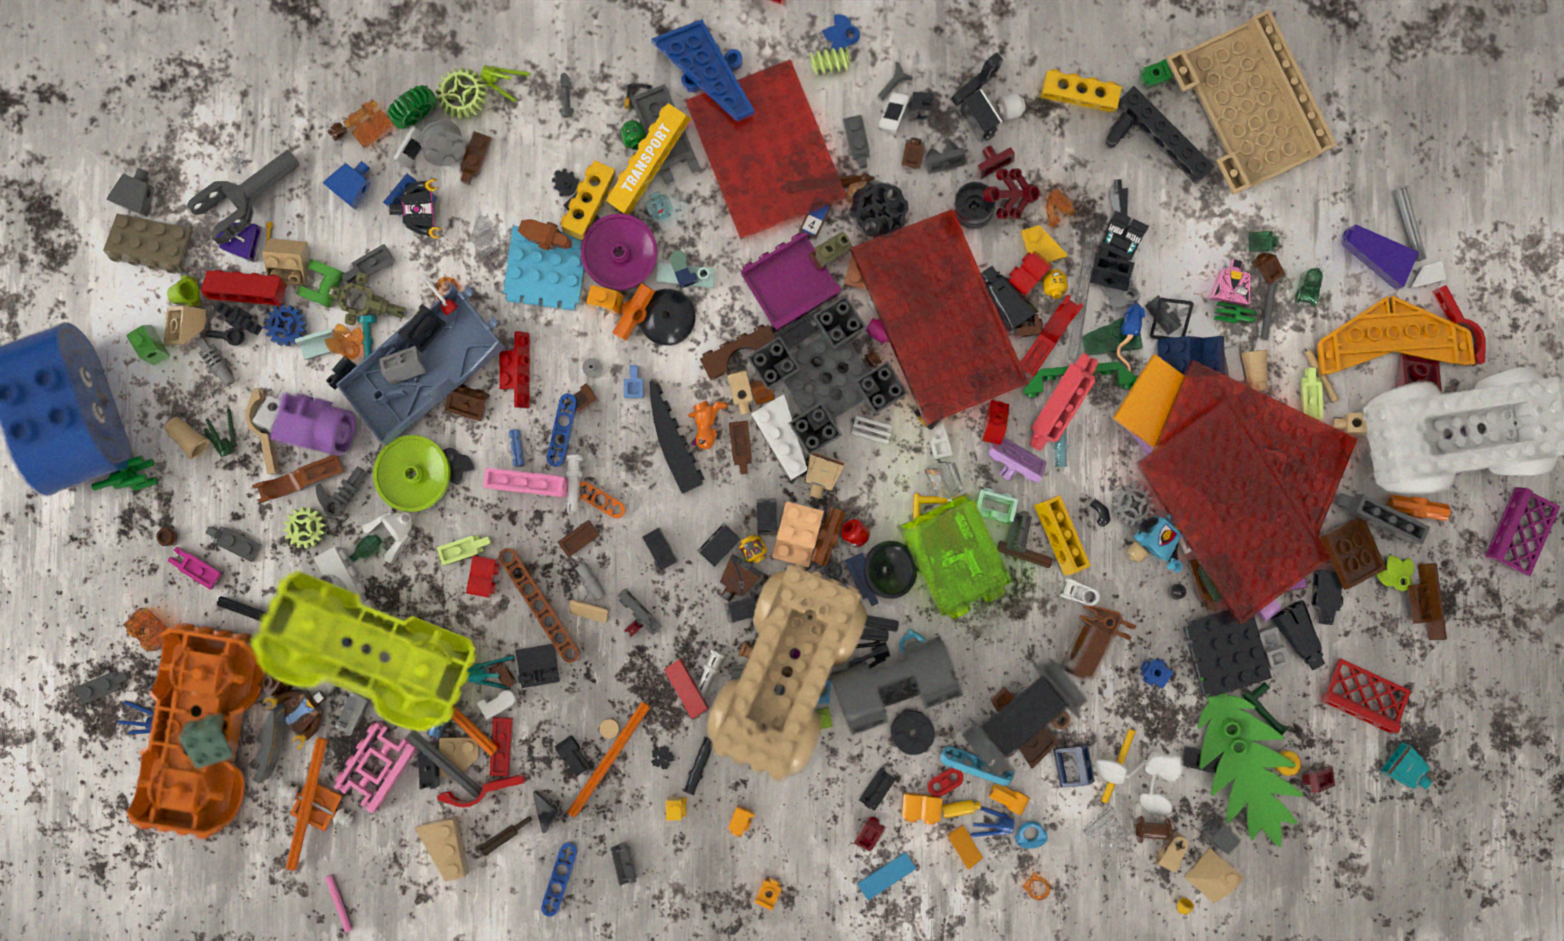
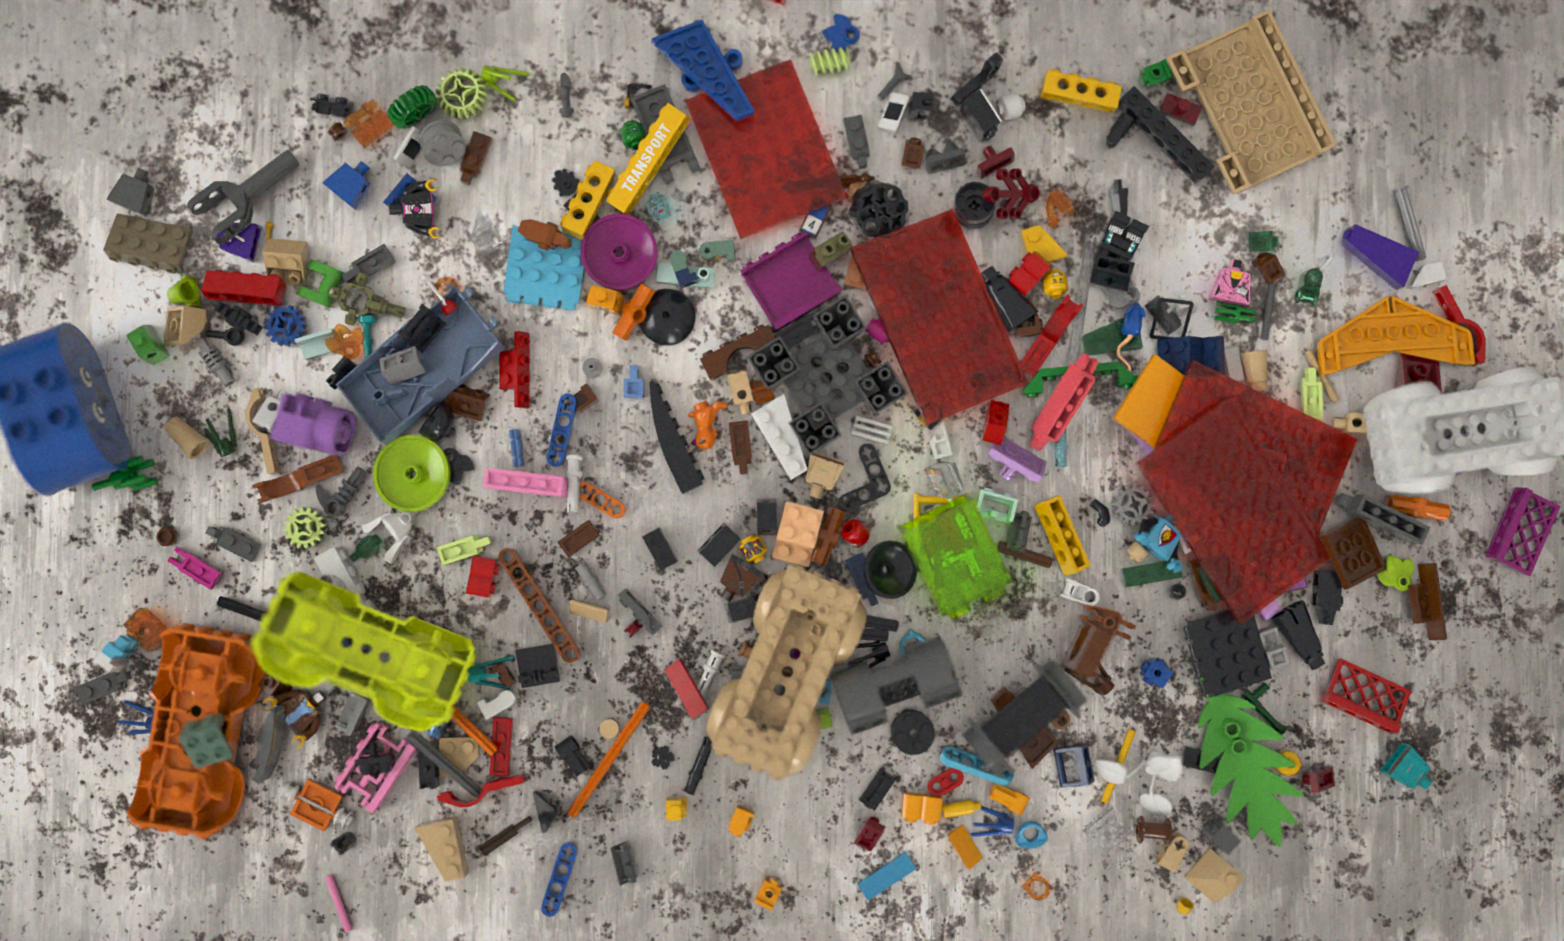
(115, 652): none -> medium azure hips
(306, 803): orange axle -> none
(324, 103): none -> black hinge
(338, 845): none -> black hinge
(384, 761): none -> black hips
(438, 424): none -> black cylinder
(718, 249): none -> sand green leg
(871, 487): none -> black beam
(1102, 682): none -> reddish brown plant
(1148, 574): none -> clear green tile
(1180, 109): none -> dark red tile

